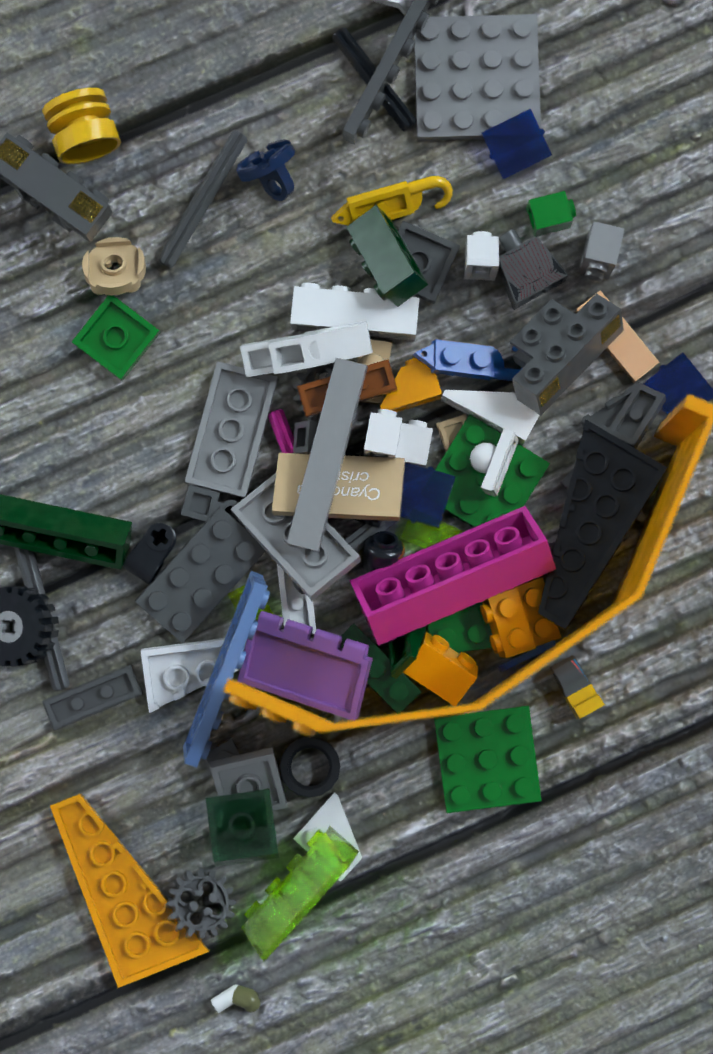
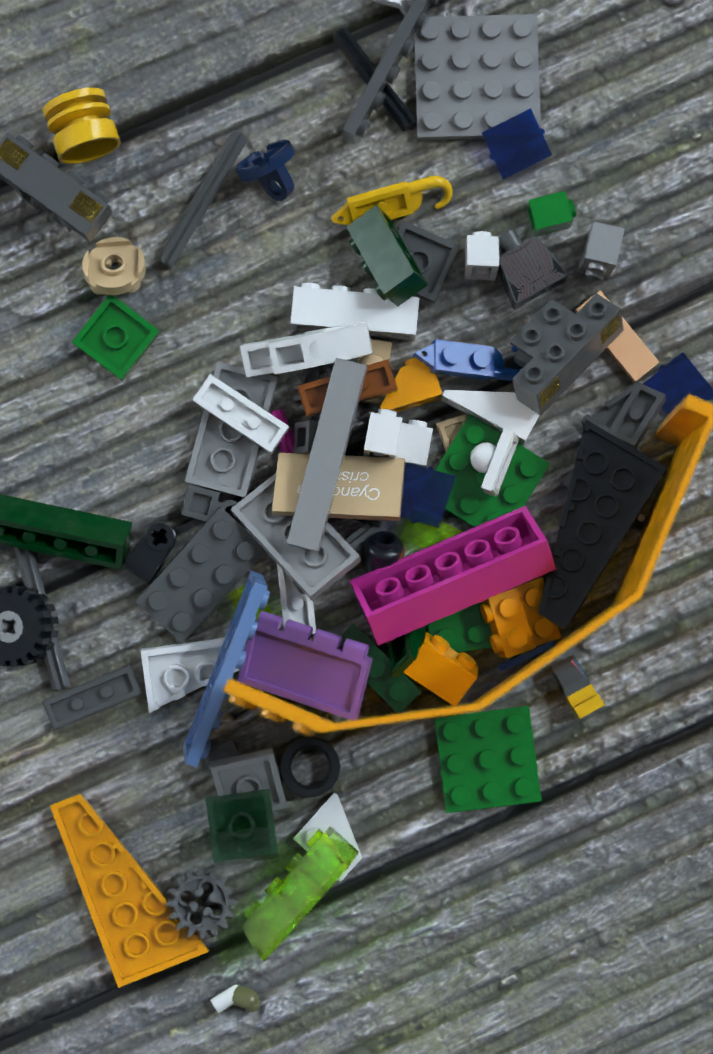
(240, 413): none -> white plate

